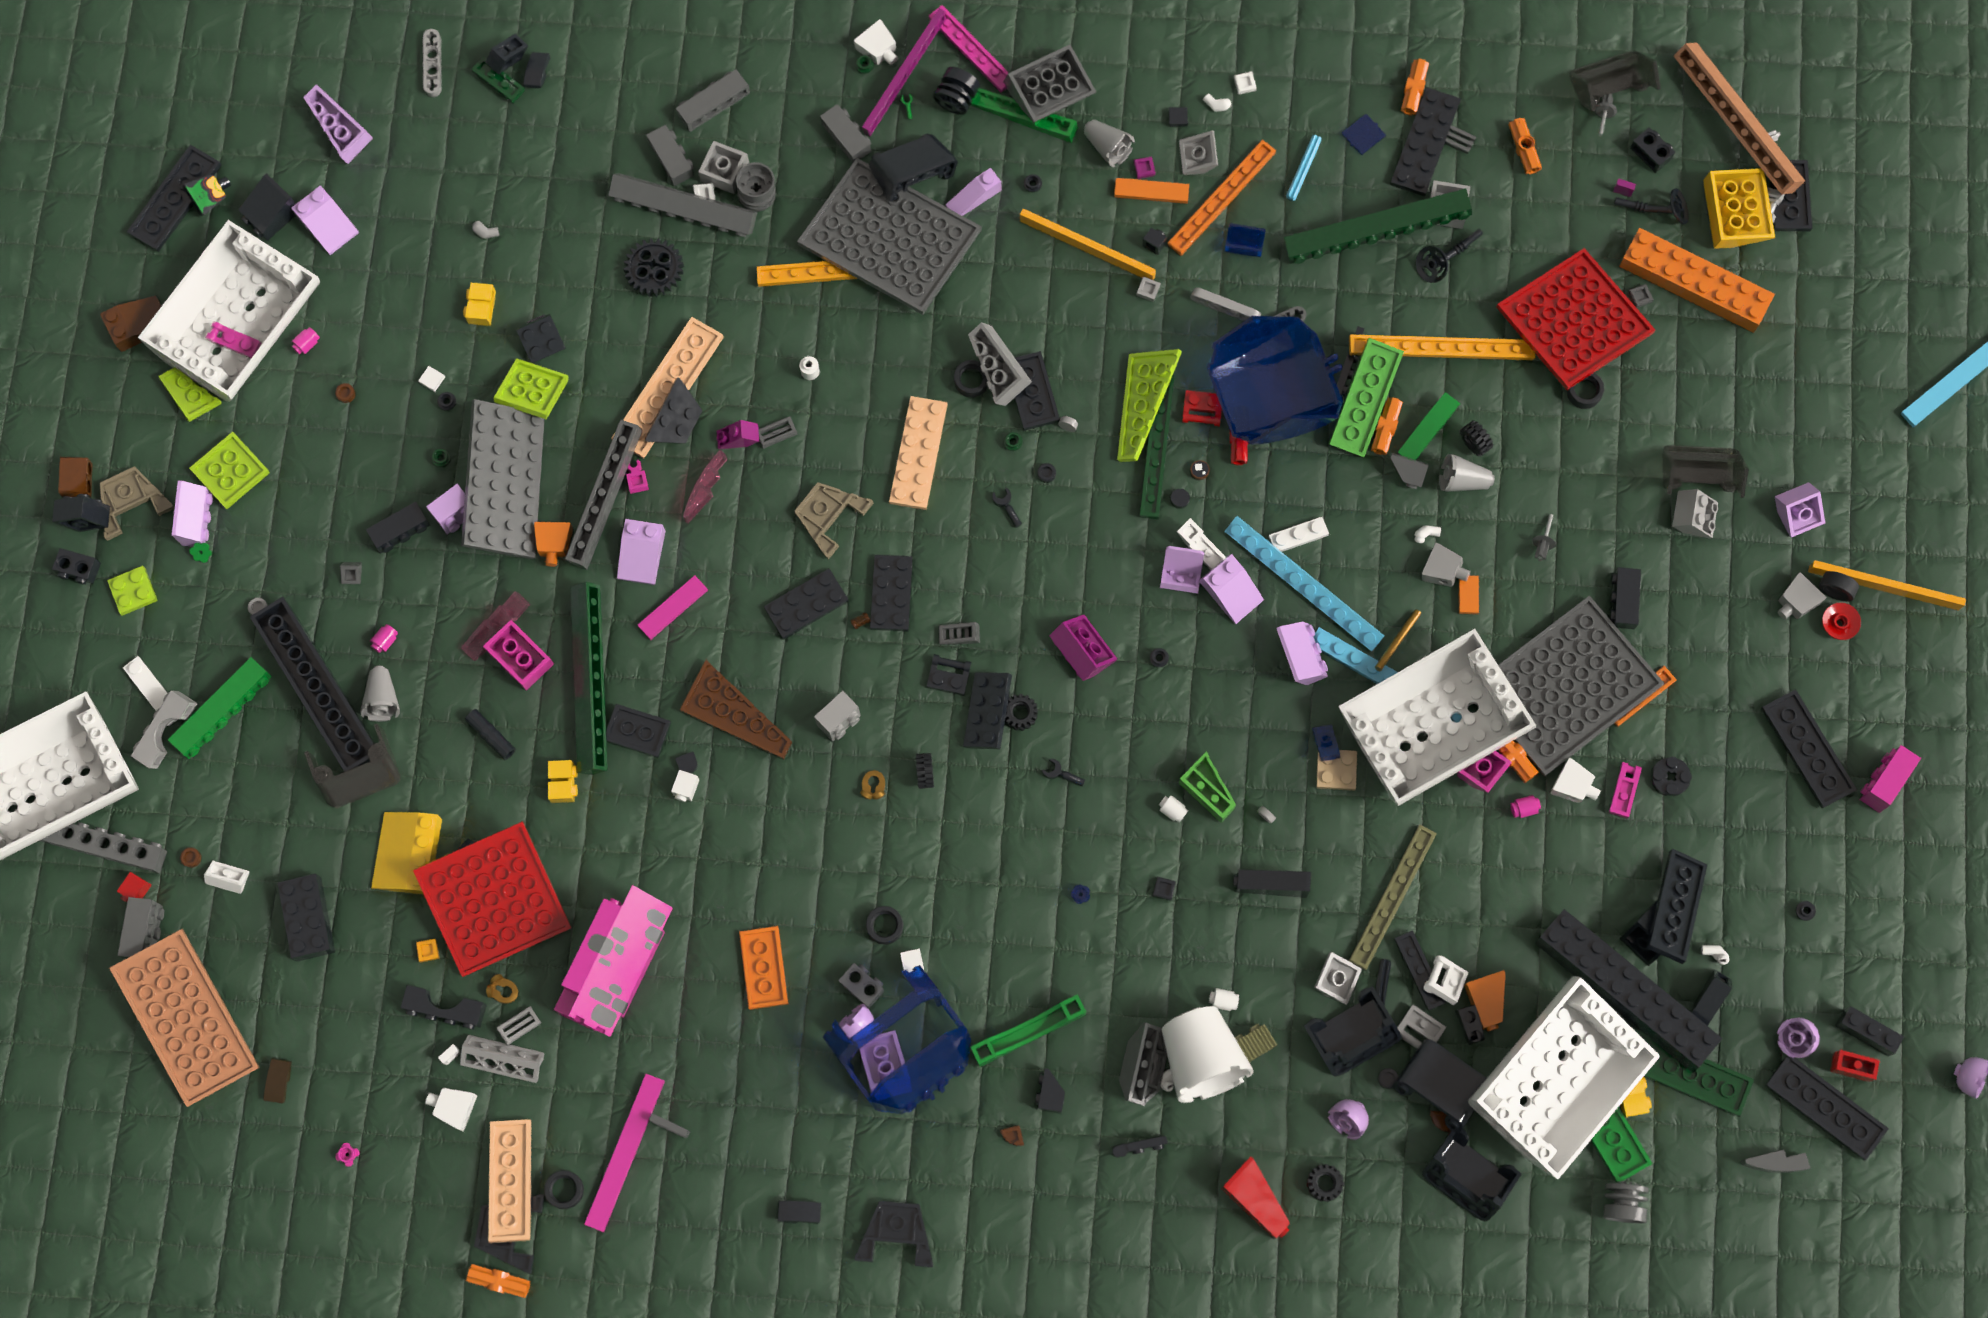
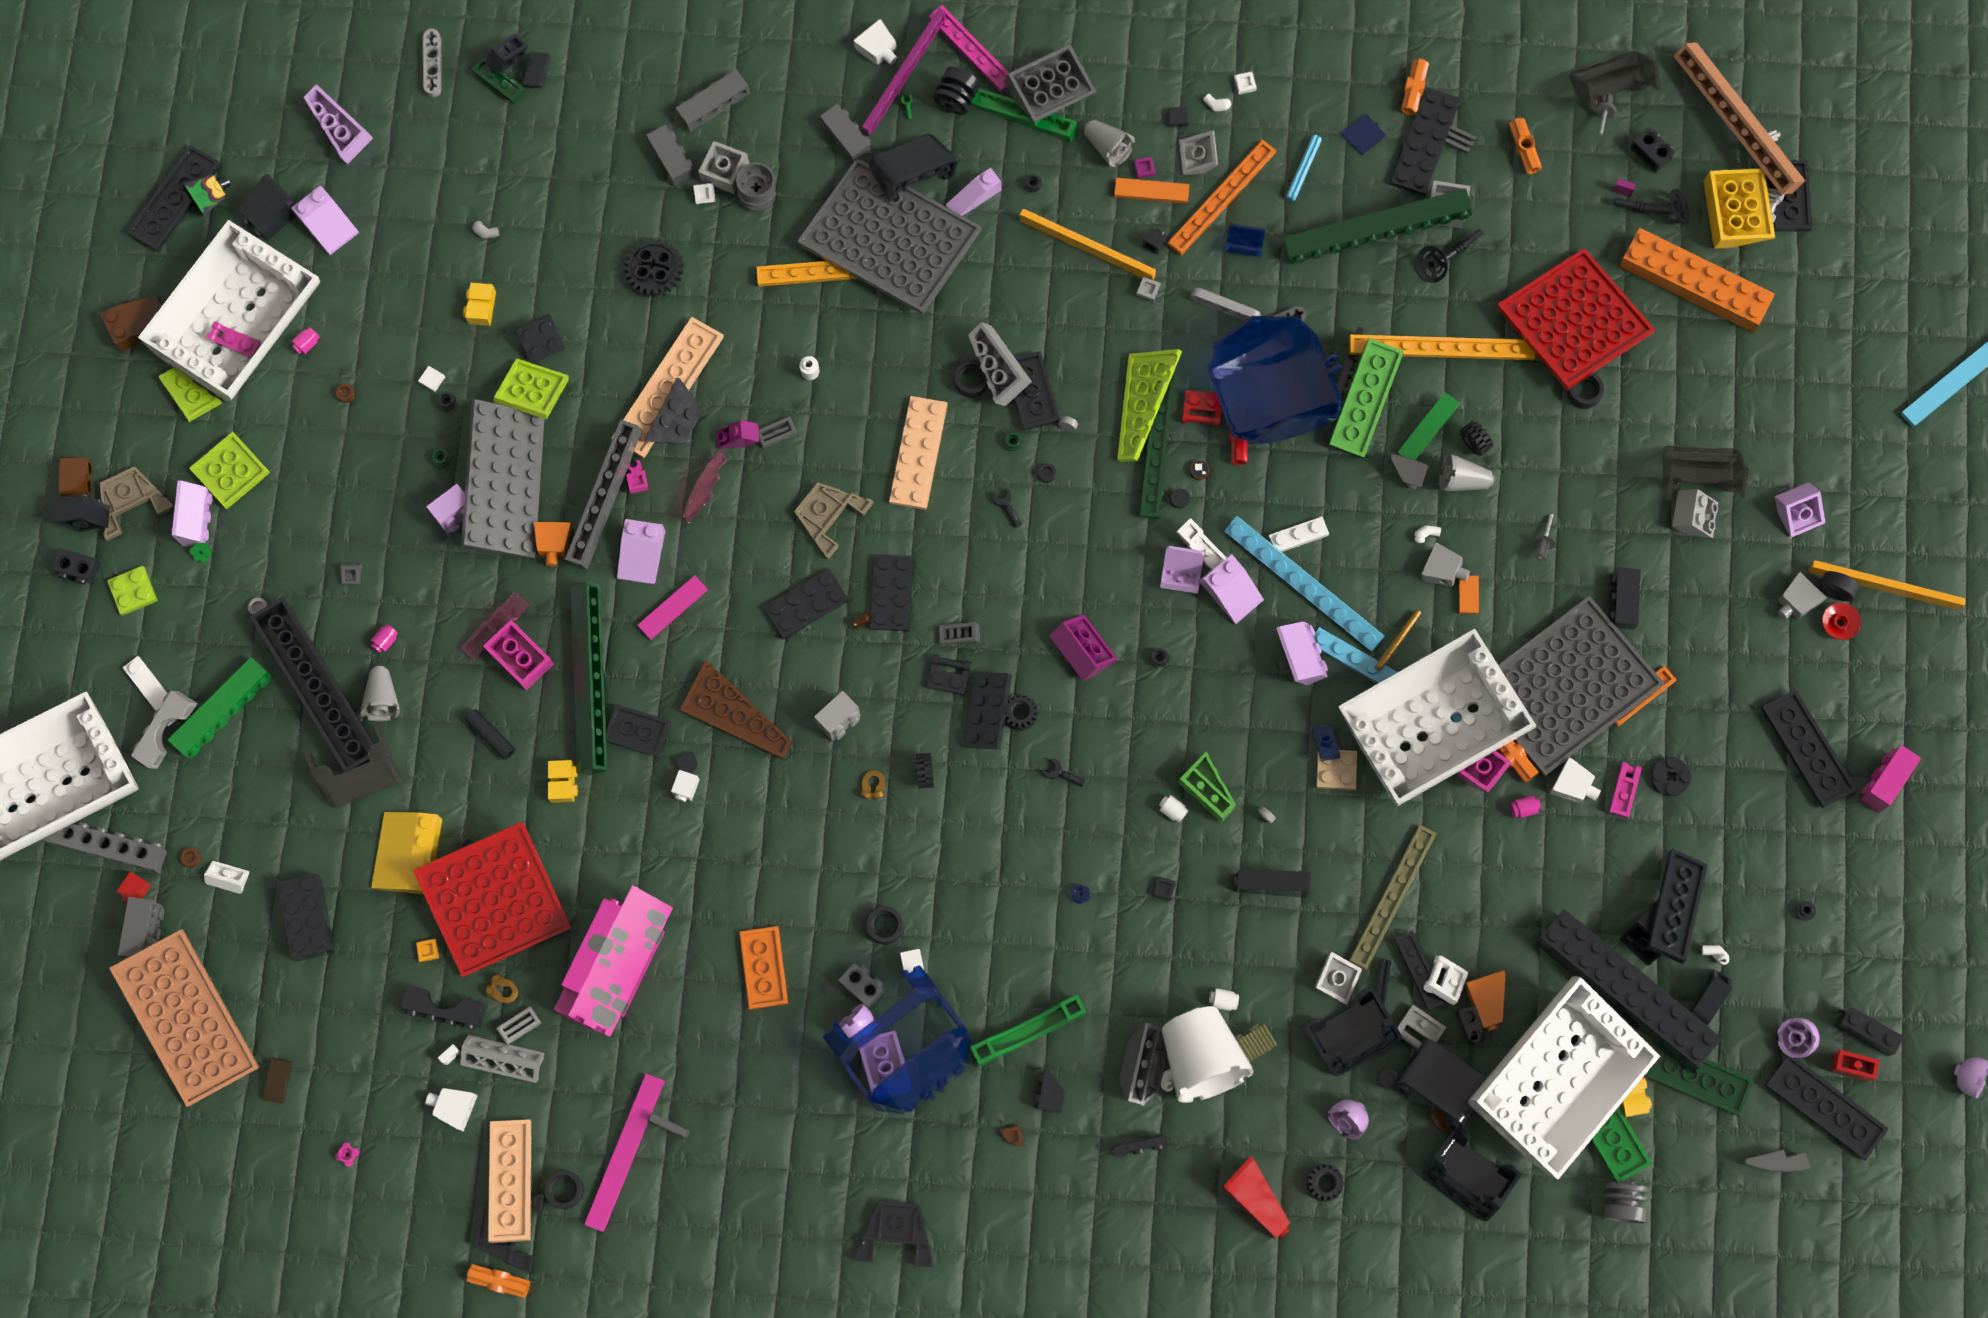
(398, 527): black brick -> none
(682, 203): dark grey brick -> none
(799, 1212): black slope -> none
(864, 60): dark green plate -> none
(1386, 426): orange piece -> none
(1640, 296): dark grey tile -> none

